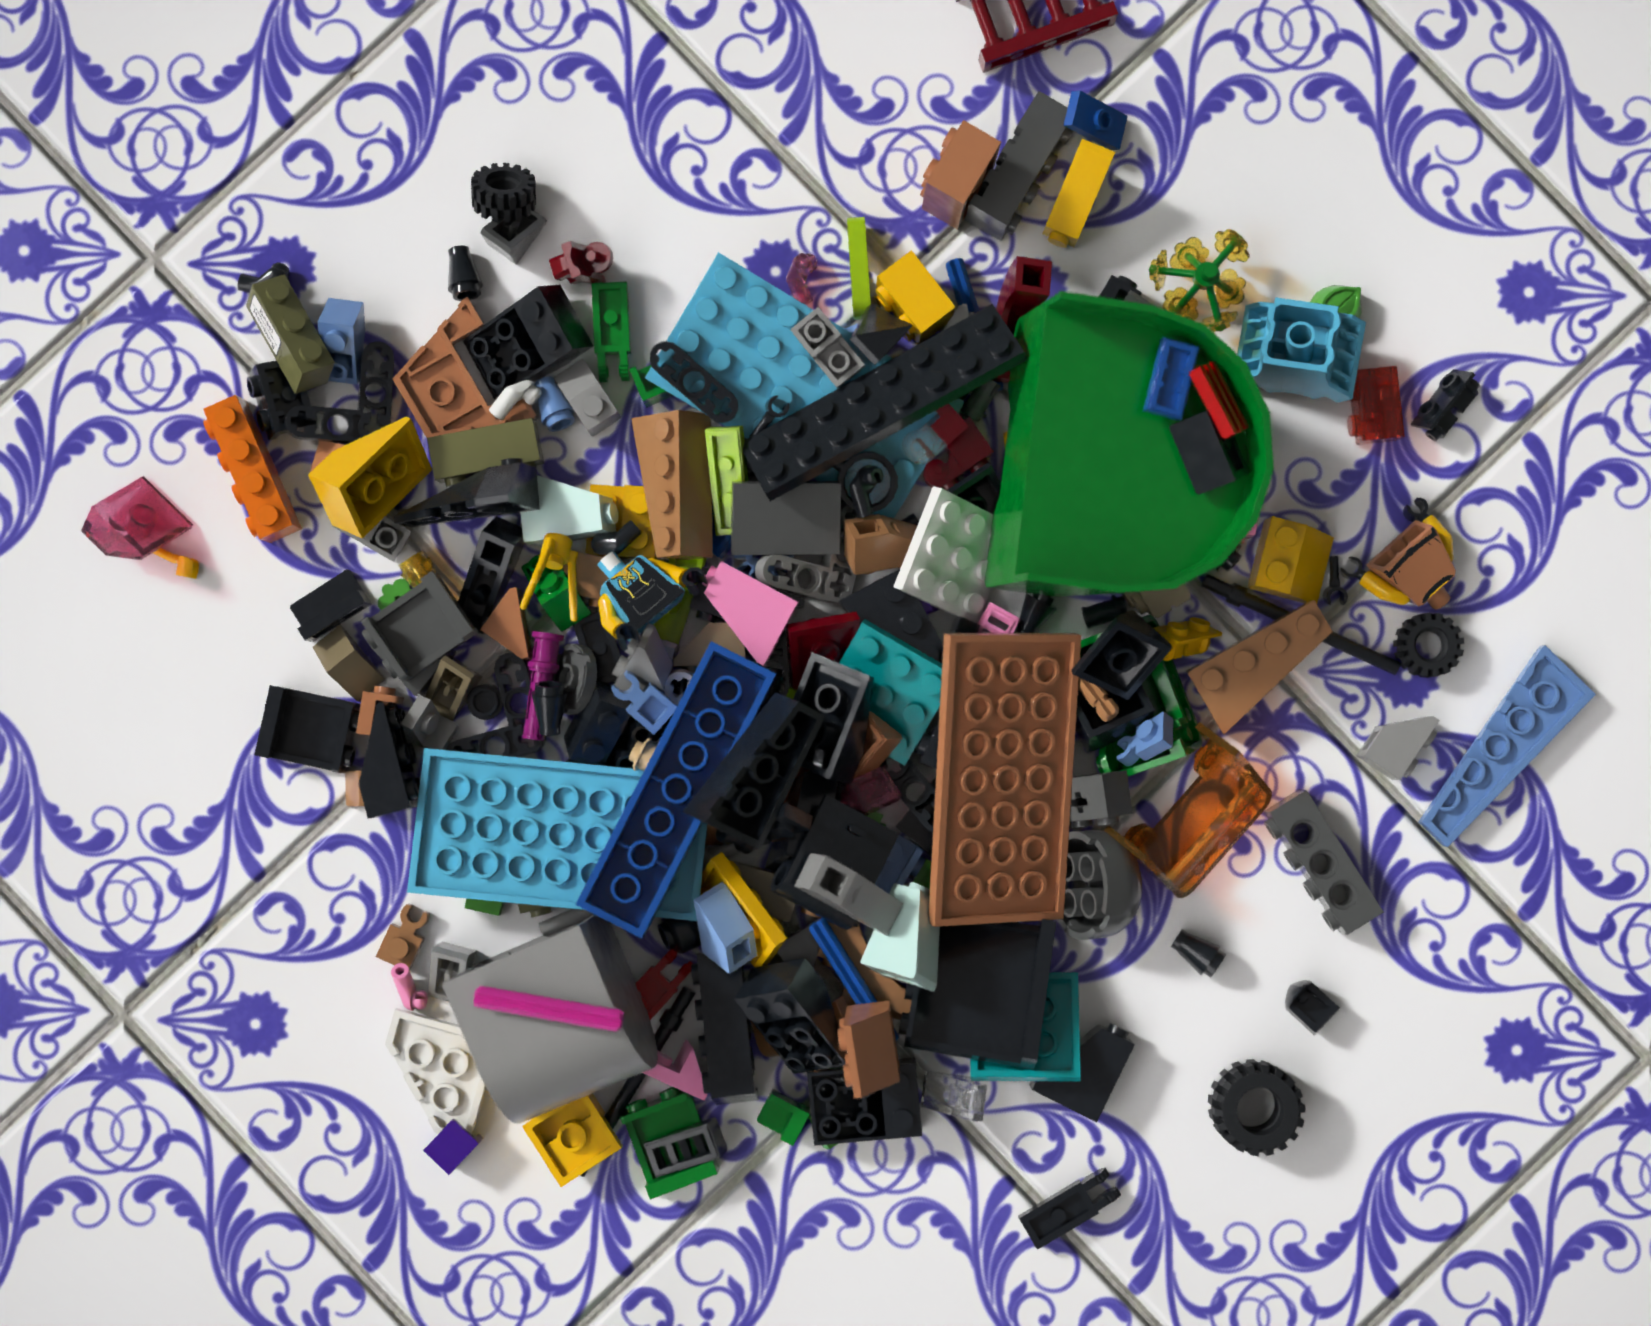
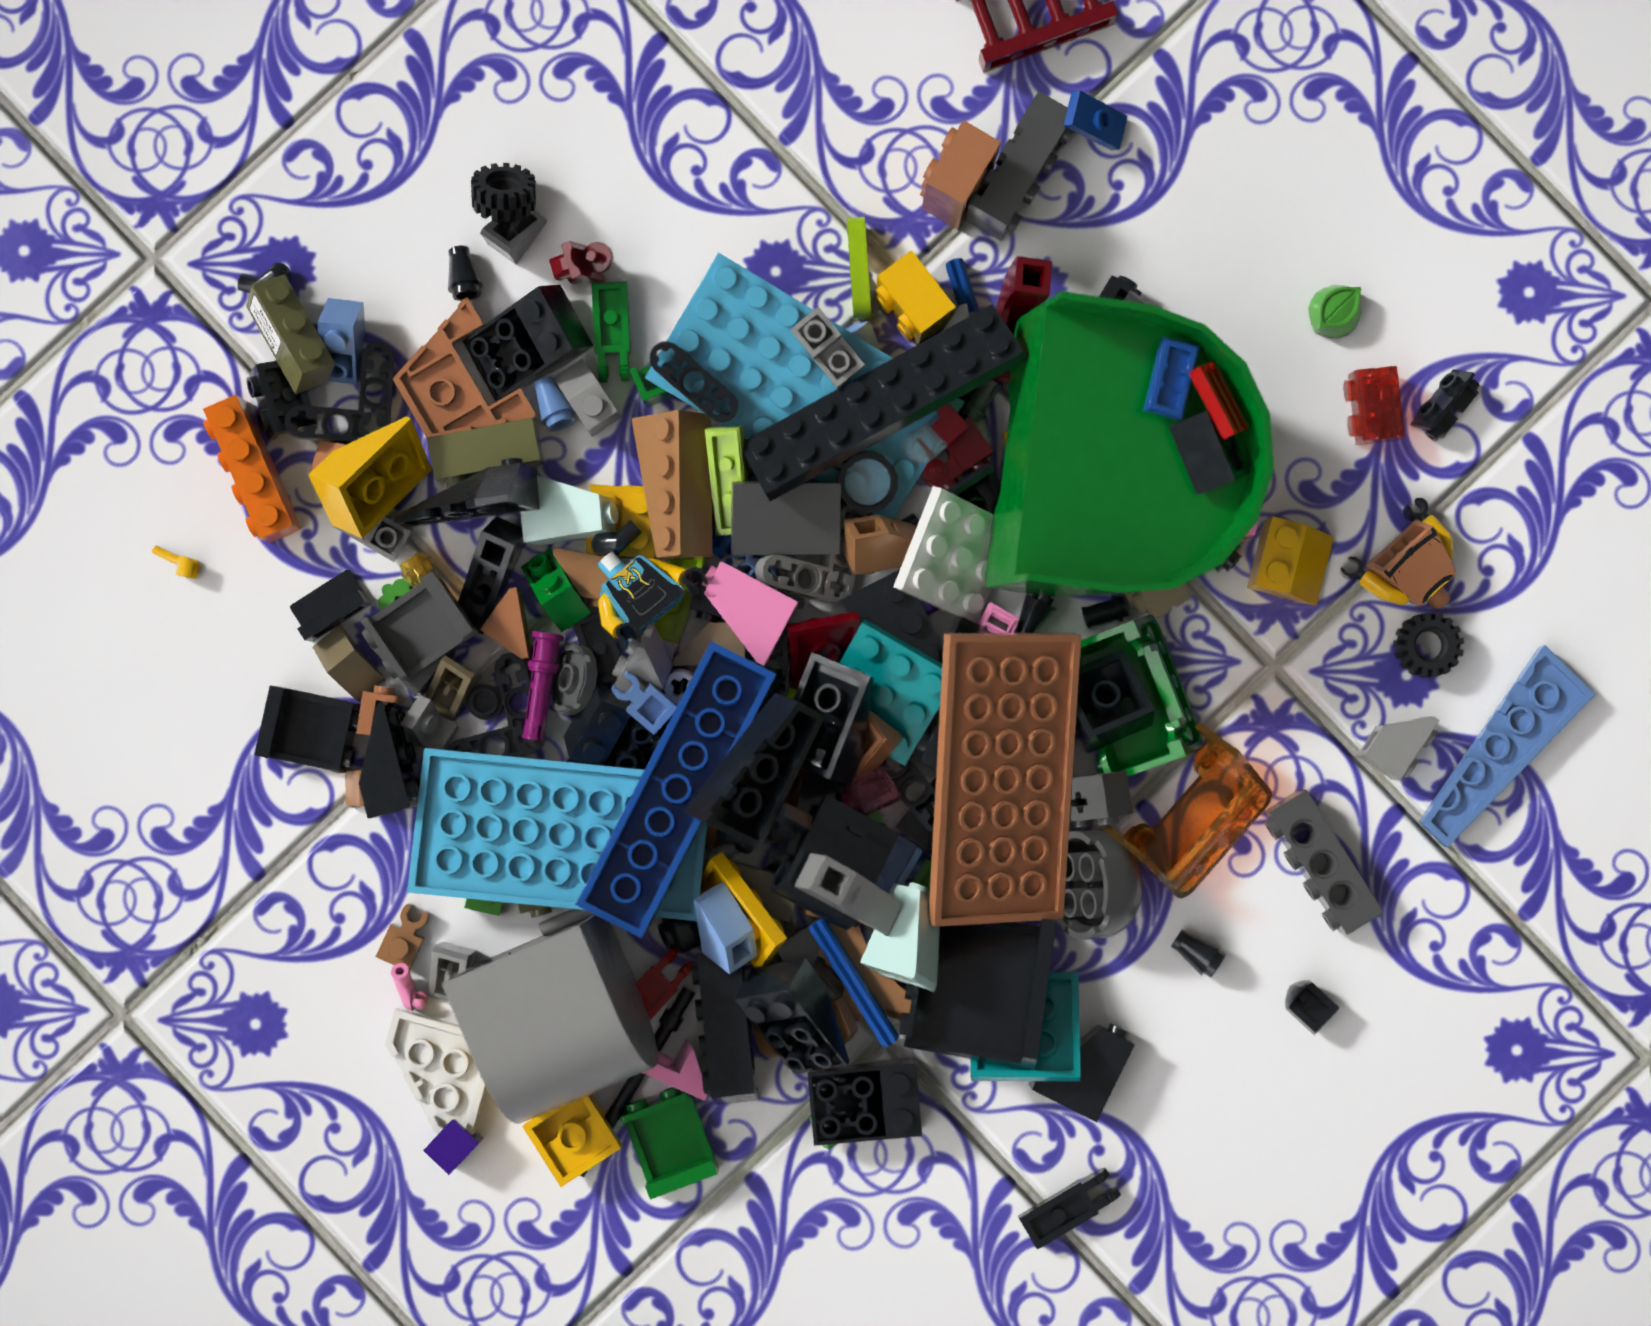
(134, 522): clear pink slope -> none
(512, 394): white arm -> none
(548, 1008): dark pink axle -> none
(549, 705): black cone -> none
(554, 554): yellow plant -> none
(641, 754): tan plate -> none
(712, 1134): black slope -> none
(769, 416): black hand -> none
(783, 1116): green panel -> none
(798, 274): clear pink arm -> none
(862, 486): black arm -> none
(870, 1046): nougat slope -> none
(878, 332): black slope -> none
(954, 1095): clear slope -> none
(1078, 194): yellow slope -> none
(1098, 698): medium nougat axle -> none
(1123, 655): black slope -> none
(1150, 740): medium blue plate -> none
(1188, 637): yellow hinge -> none
(1191, 263): clear yellow plant -> none
(1238, 595): black bar -> none
(1254, 665): medium nougat wedge -> none
(1281, 1123): black tyre -> none
(1302, 348): medium azure slope -> none
(1334, 583): black hand -> none

